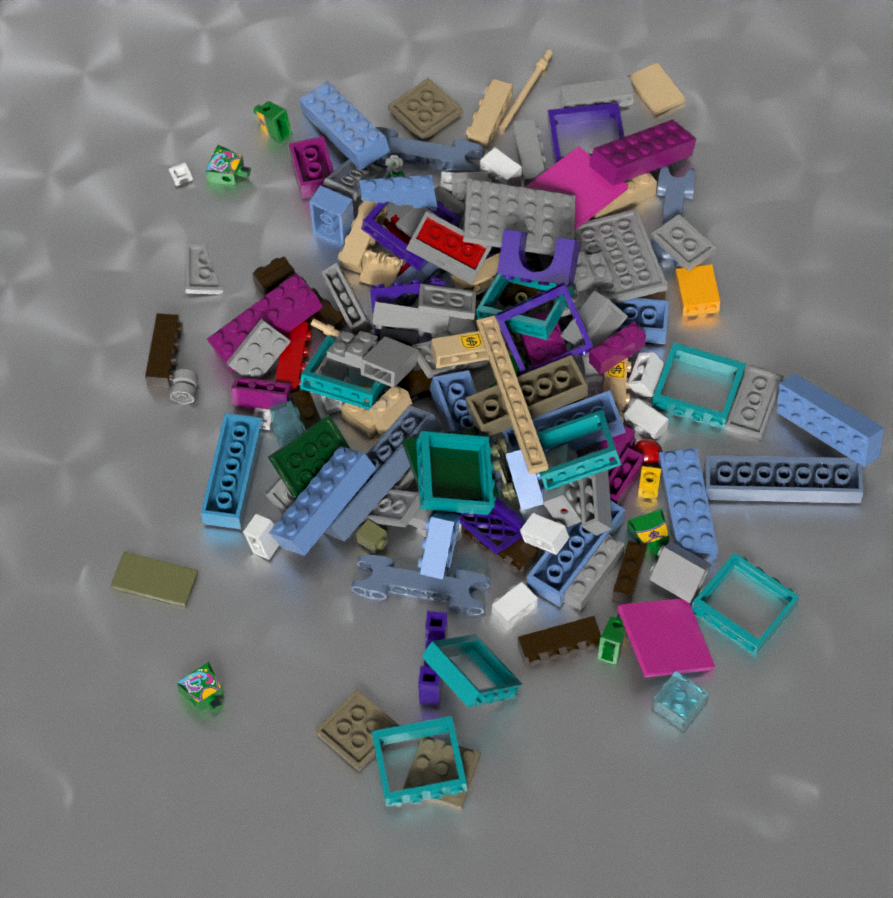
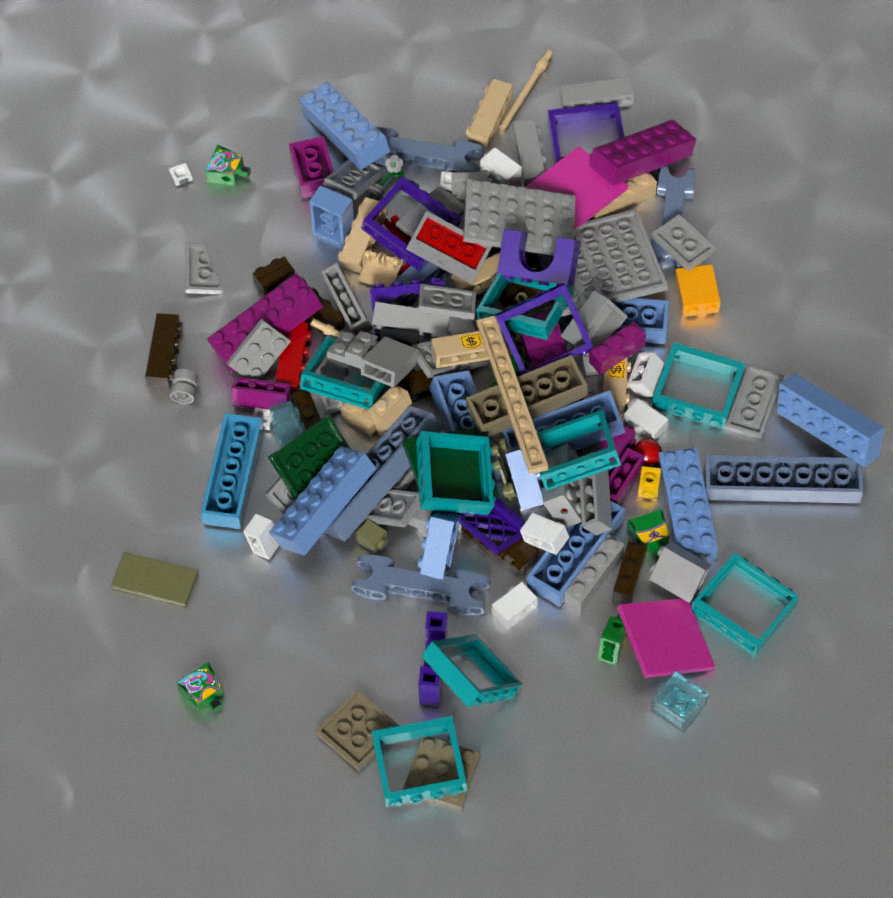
(273, 121): green torso -> none
(400, 190): medium blue wing -> none
(425, 109): dark tan plate -> none
(559, 641): dark brown brick -> none
(591, 271): light grey plate -> none
(656, 89): tan tile -> none

